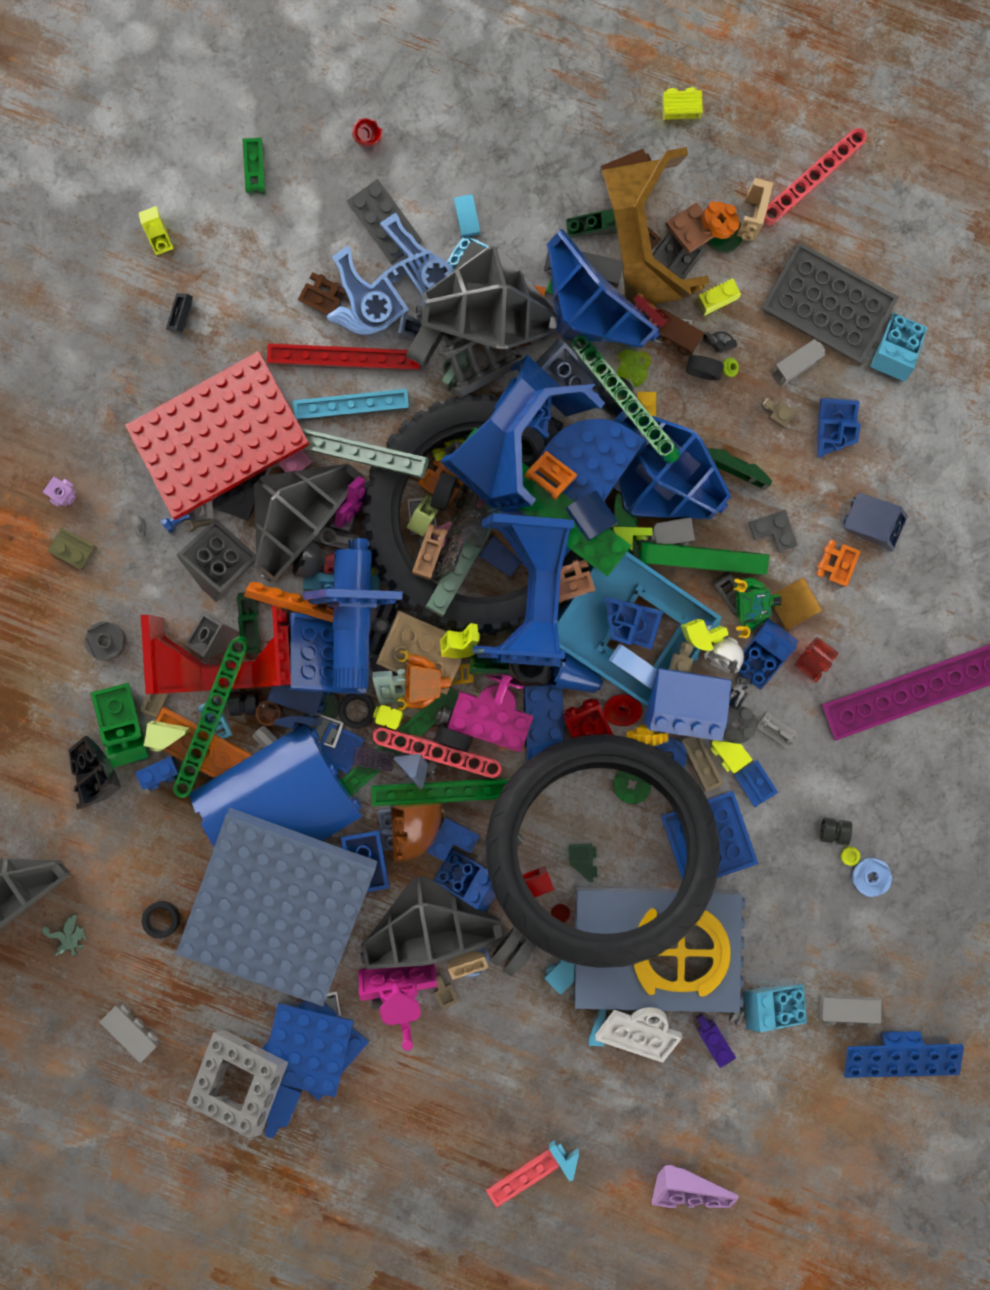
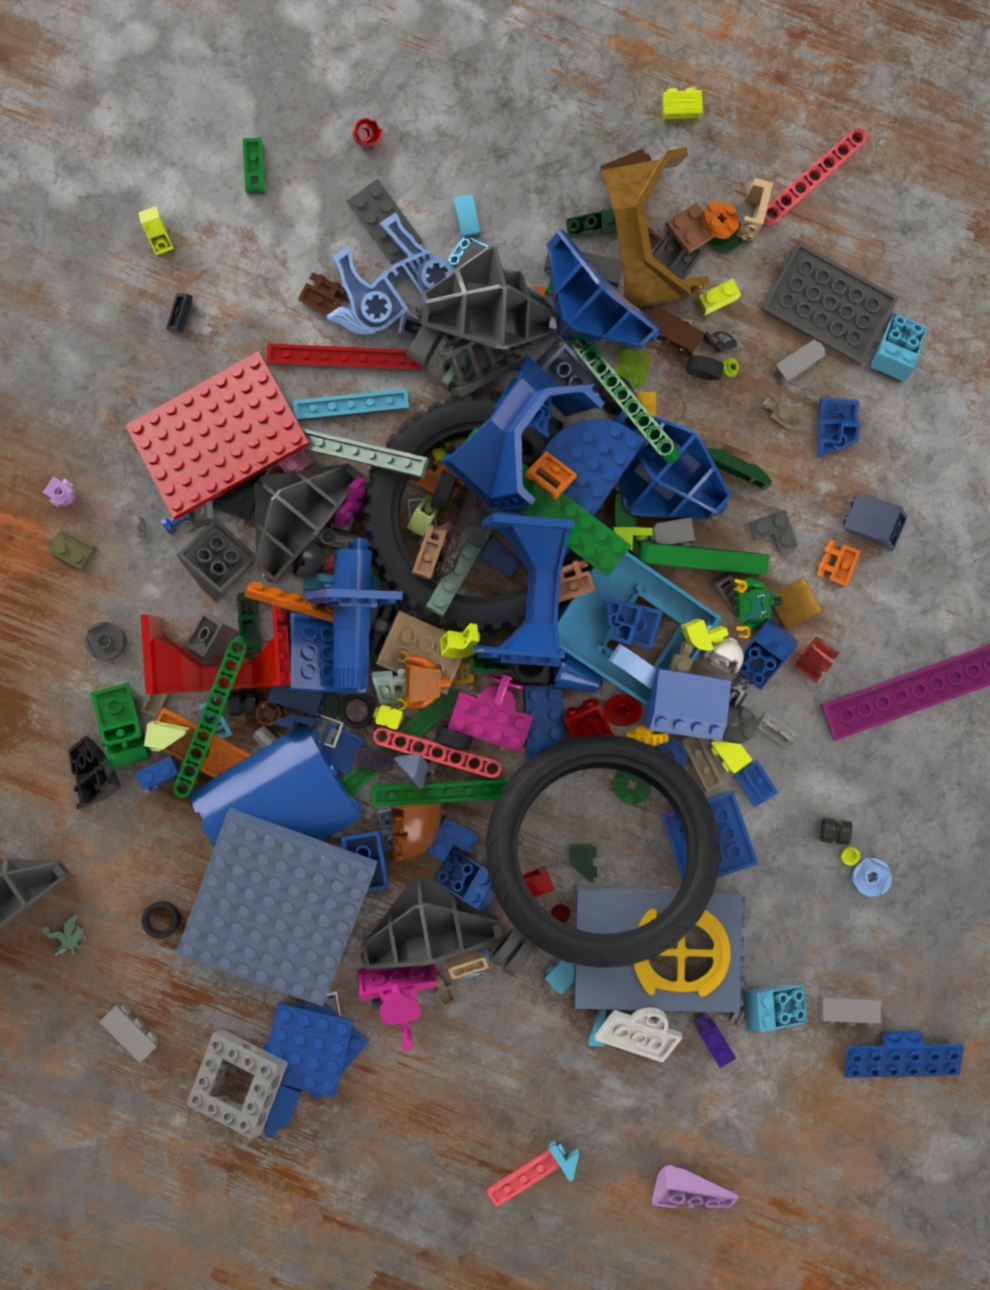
(442, 715): dark grey plate -> none
(591, 515): dark blue slope -> none
(656, 314): dark red plate -> none

